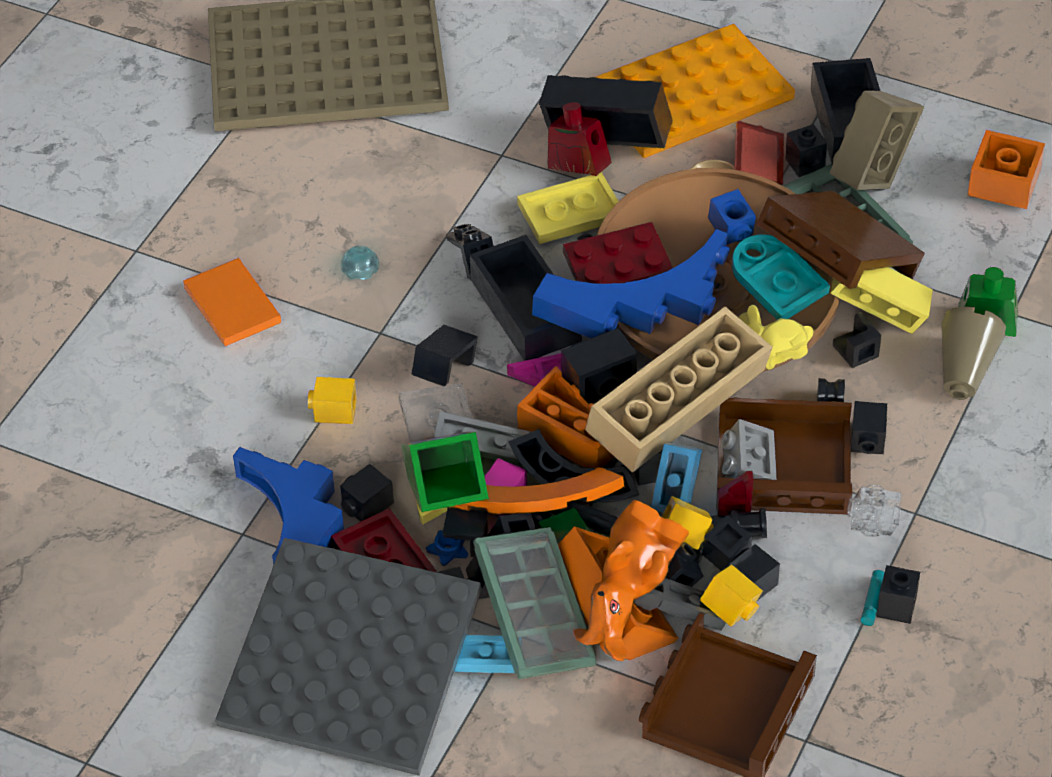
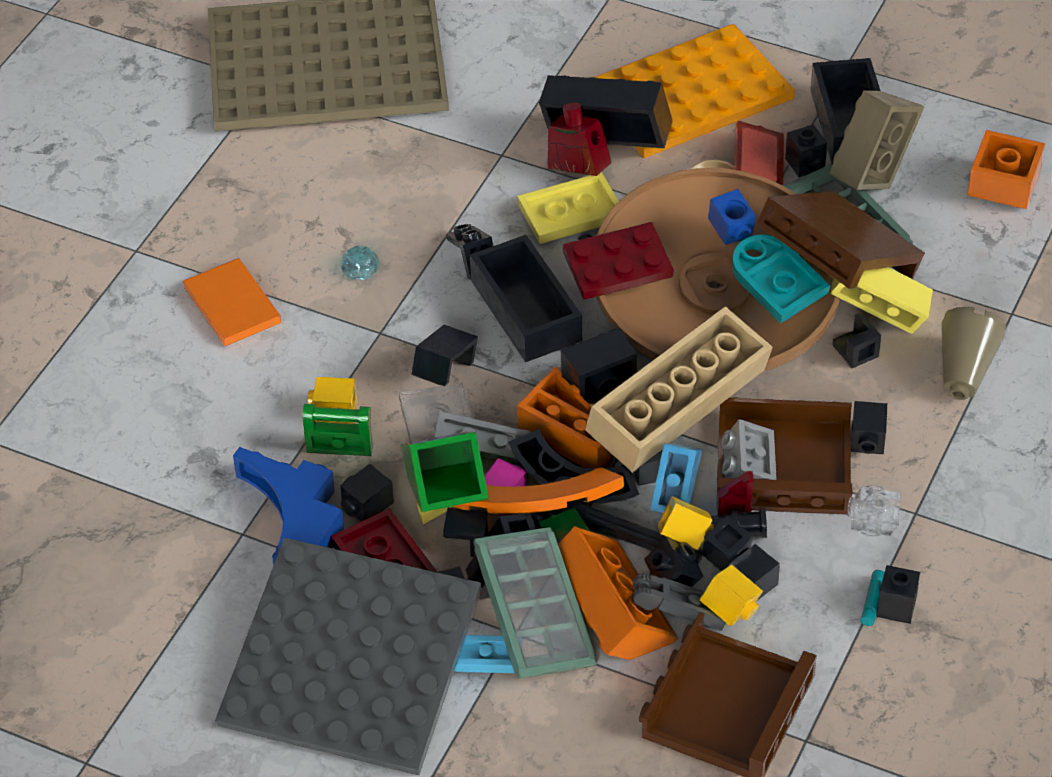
(337, 437): none -> green plate
(447, 554): blue plate -> none
(534, 370): dark pink tile -> none
(636, 564): orange animal -> none
(641, 304): blue arch -> none
(784, 335): light yellow animal -> none
(830, 391): black wheel -> none
(993, 294): green torso -> none

